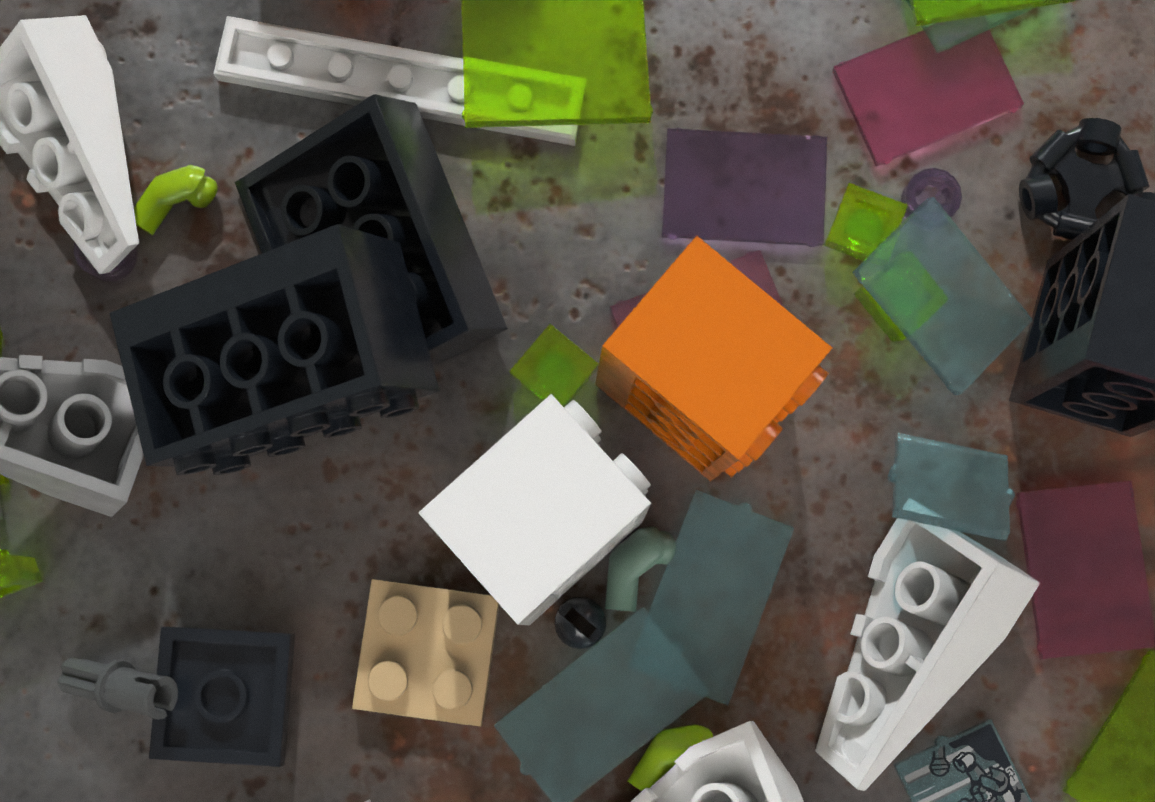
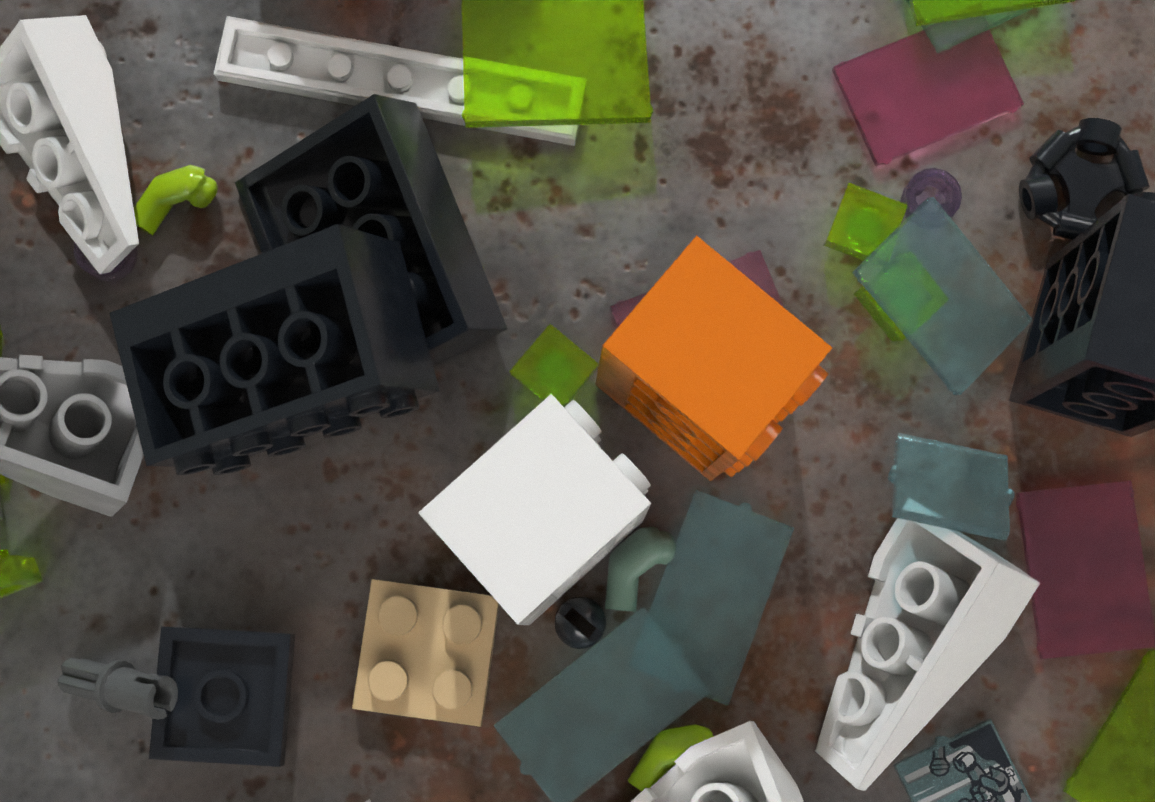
(744, 187): clear purple piece -> none

